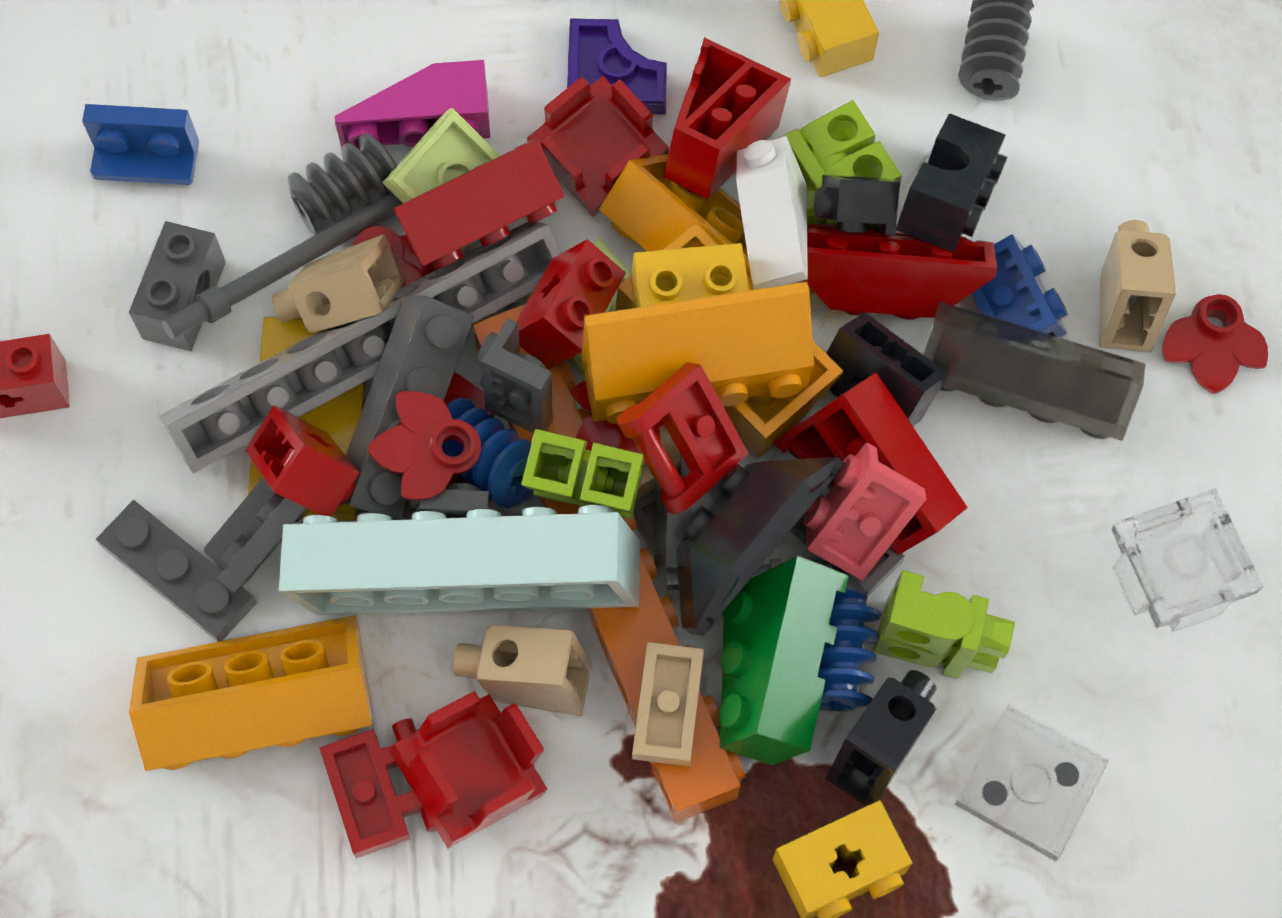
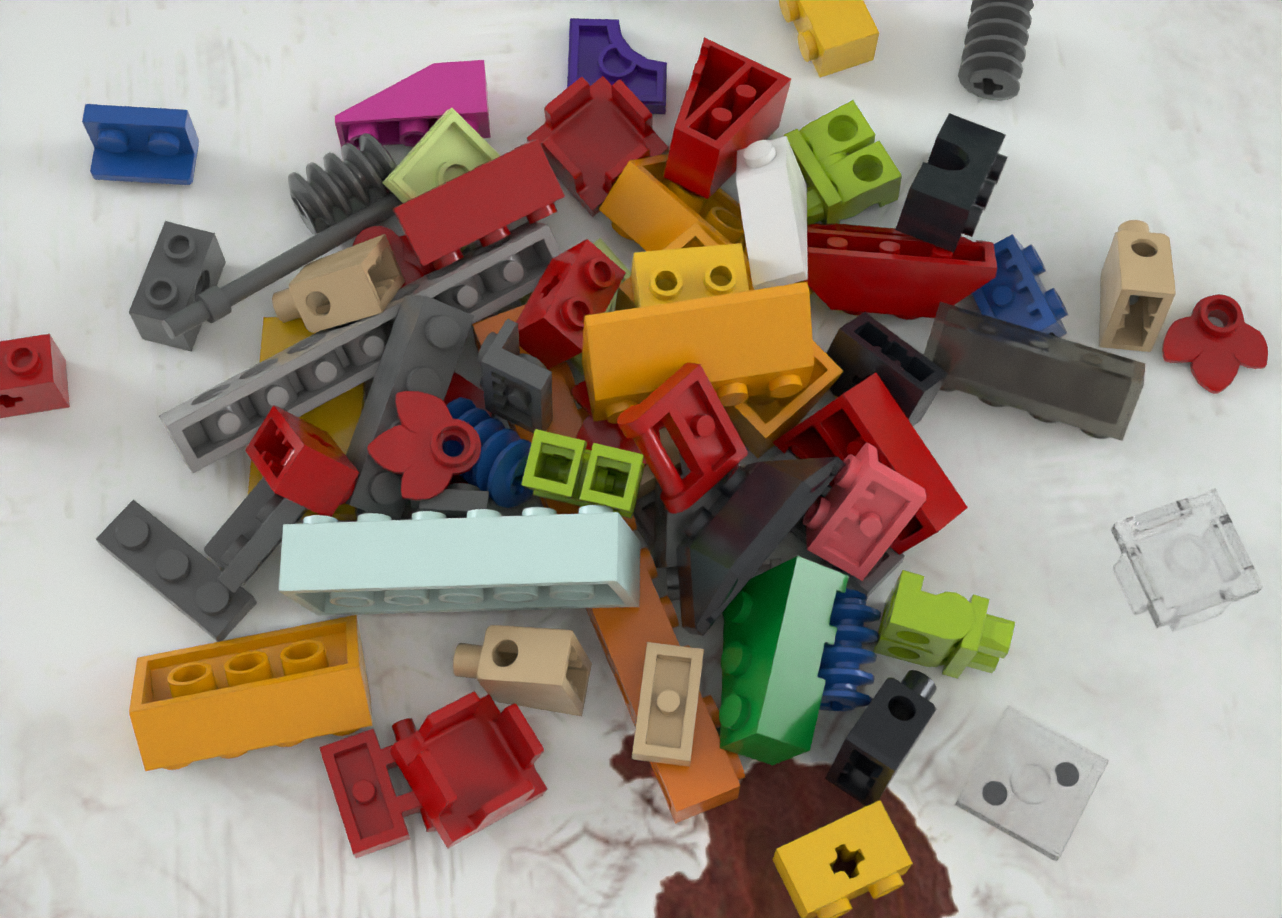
(858, 203): black brick -> none

